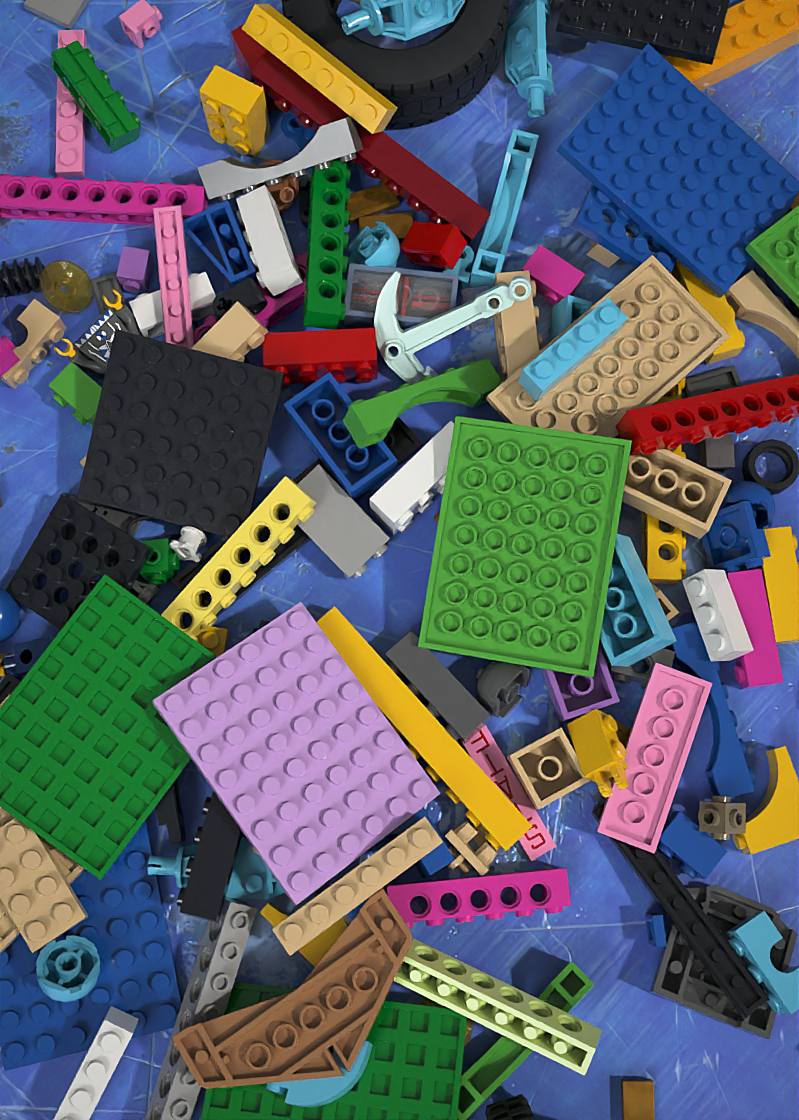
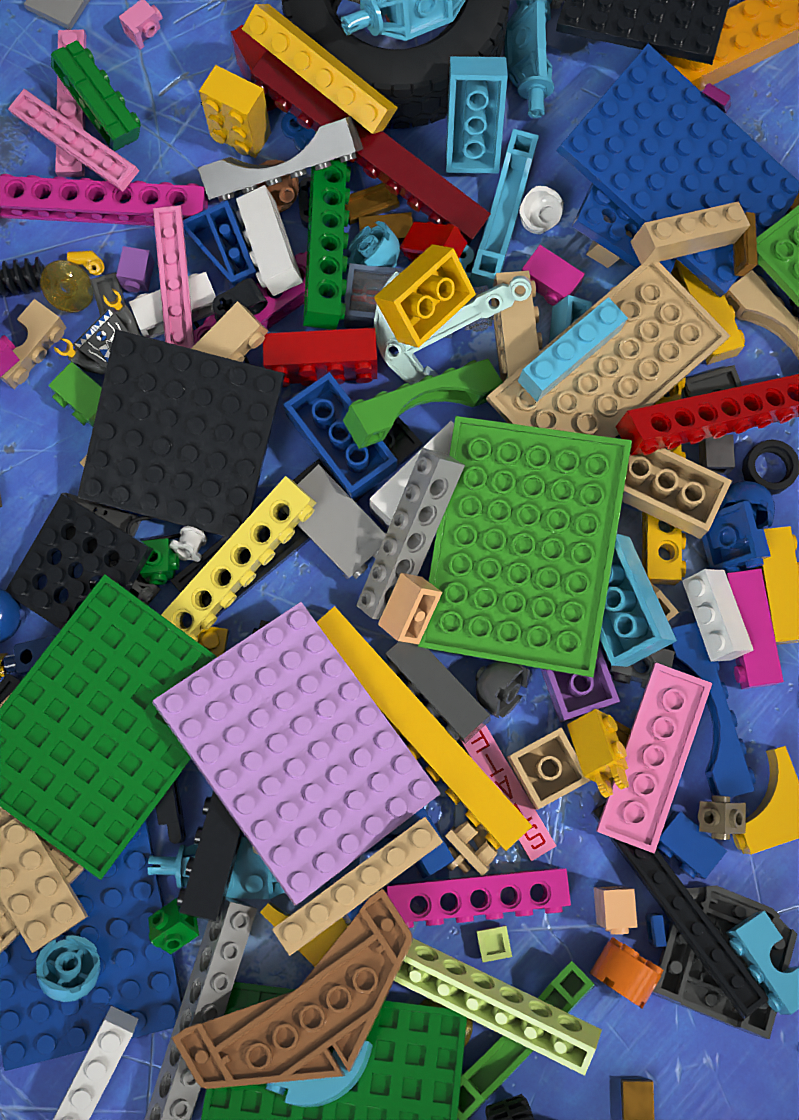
(73, 140): none -> bright pink tile
(88, 260): none -> yellow arm
(171, 929): none -> green brick
(409, 608): none -> light nougat brick
(411, 527): none -> light grey brick
(425, 295): none -> yellow brick
(475, 114): none -> medium azure brick
(494, 943): none -> yellowish green plate
(541, 209): none -> white hair
(615, 908): none -> light nougat brick
(626, 972): none -> orange brick
(689, 233): none -> tan brick
(718, 97): none -> magenta tile
(746, 249): none -> pearl gold tile

